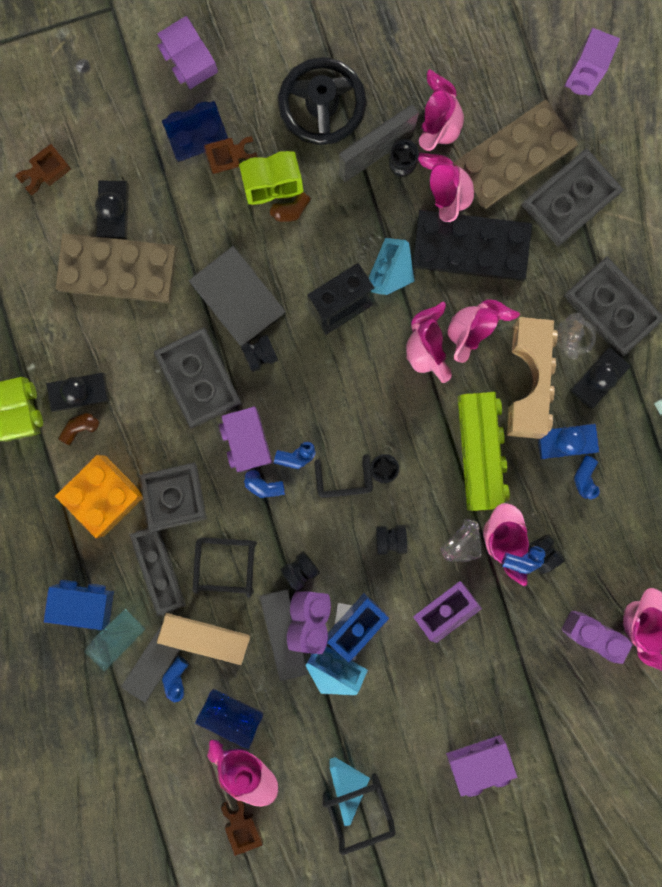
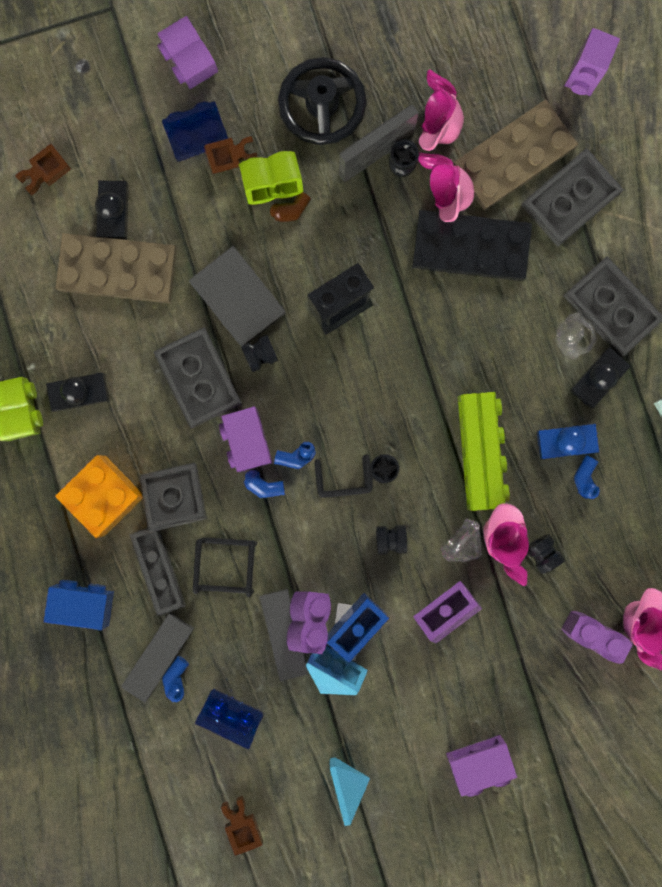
(77, 424): reddish brown arm -> none
(114, 640): clear light blue slope -> none
(203, 639): tan tile -> none
(243, 775): dark pink hair -> none
(293, 572): black wheel -> none
(328, 803): black piece -> none
(392, 267): medium azure slope -> none
(425, 344): hair -> none
(475, 324): hair -> none
(526, 563): blue arm -> none
(534, 343): tan arch -> none

